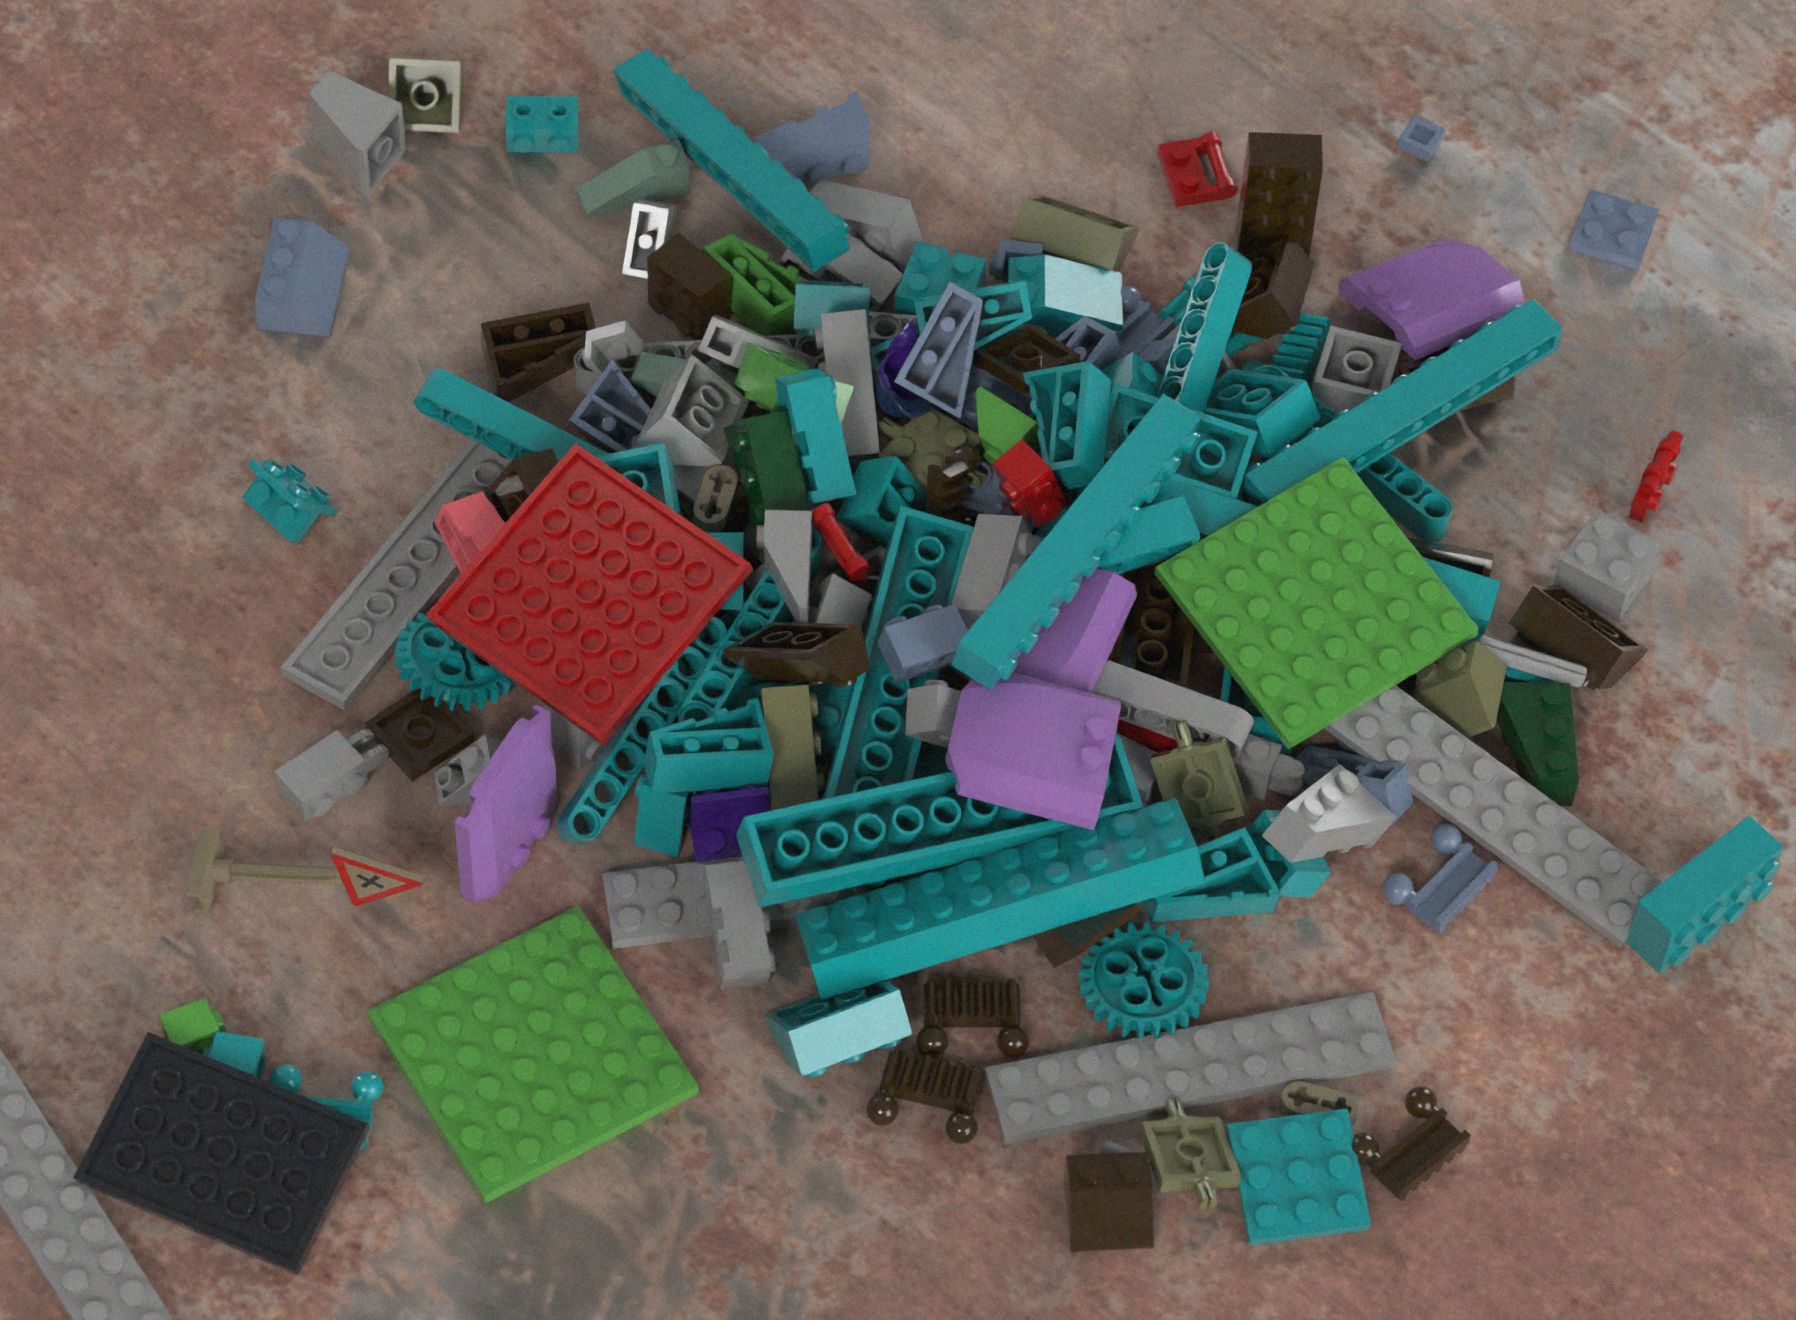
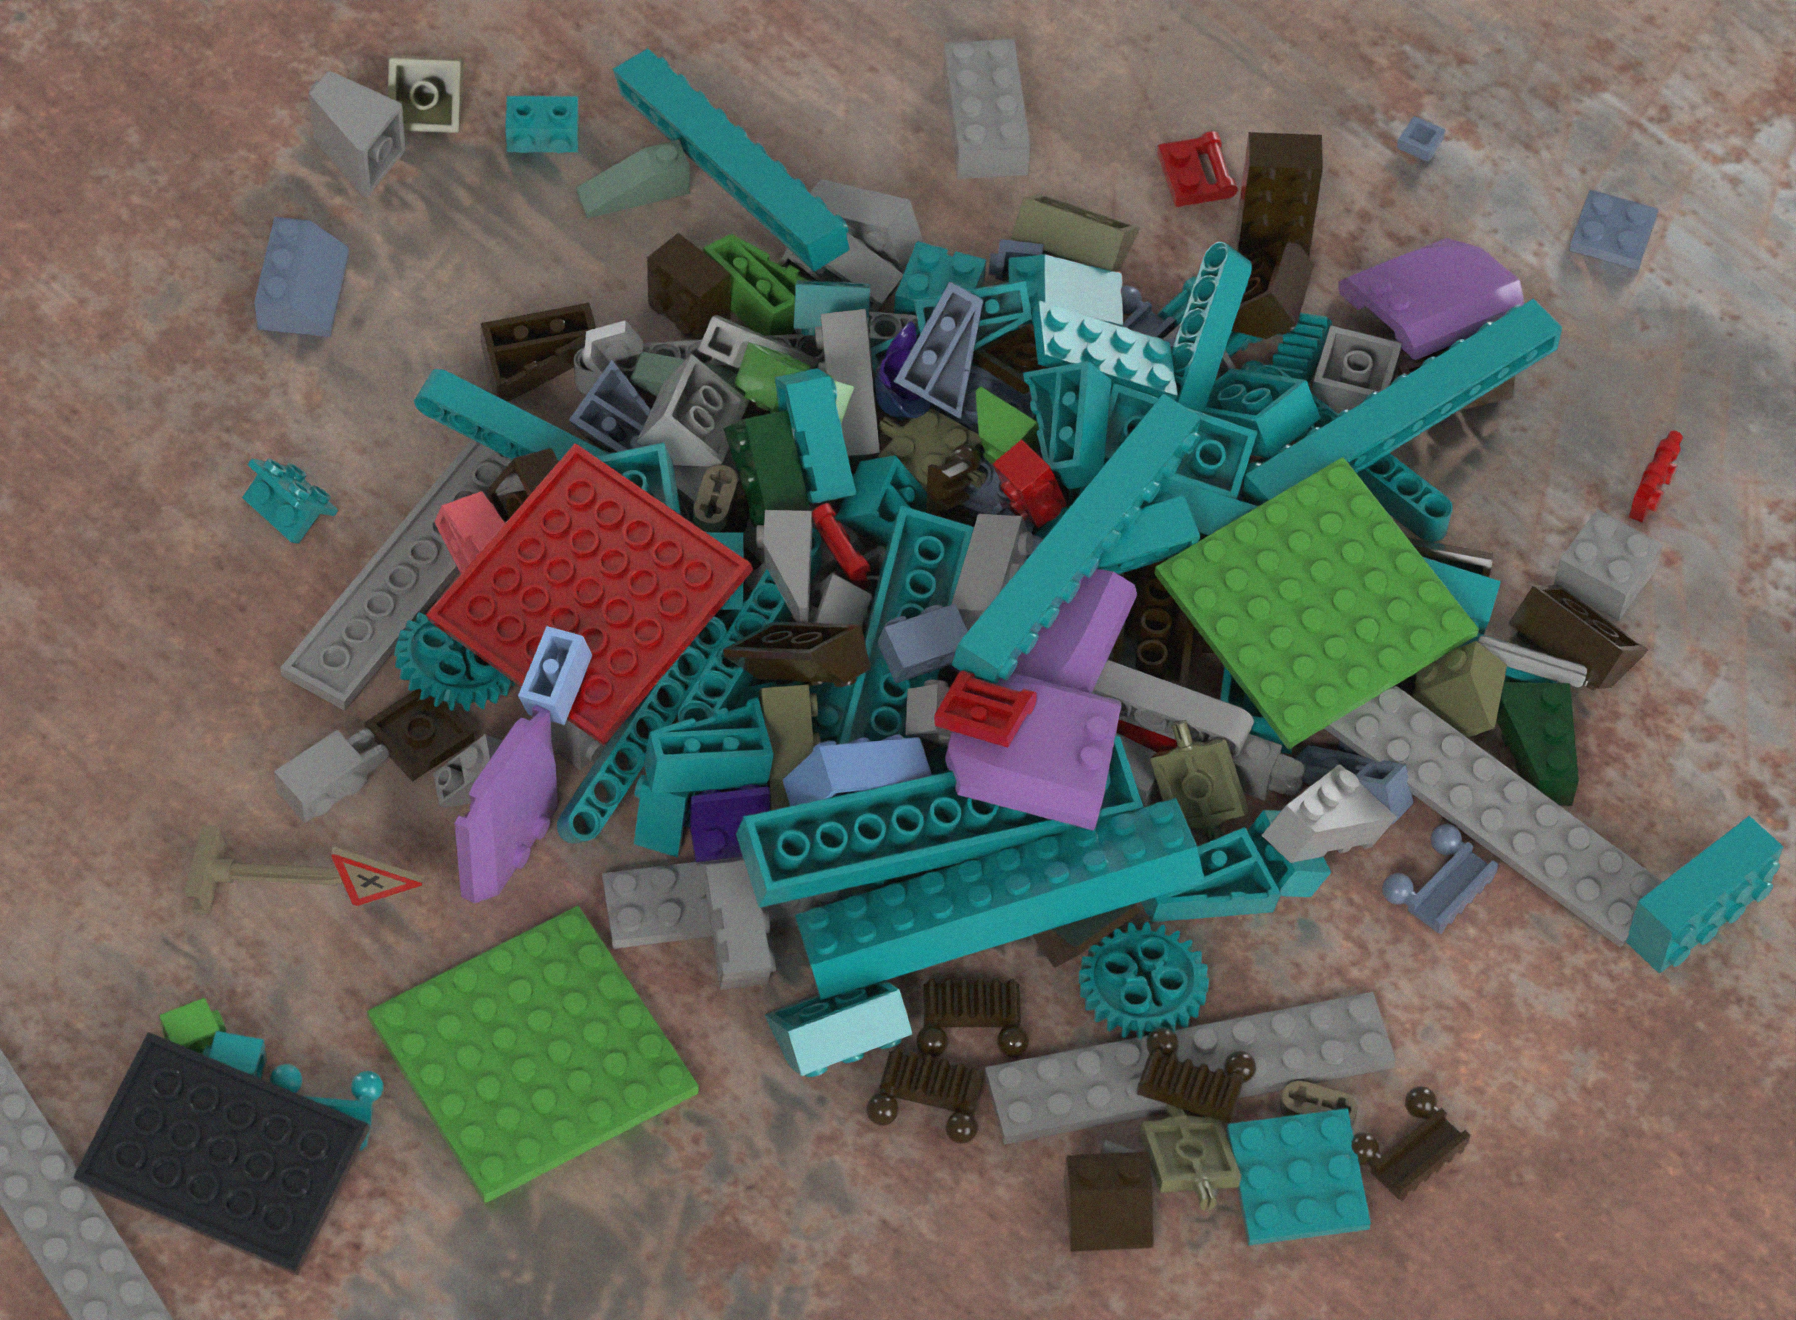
(556, 673): none -> light blue brick
(648, 230): light grey slope -> none
(824, 145): sand blue wedge -> none
(855, 767): none -> medium blue wedge
(982, 716): none -> red plate
(986, 109): none -> light grey brick
(1118, 352): none -> teal plate
(1192, 1086): none -> dark brown gear

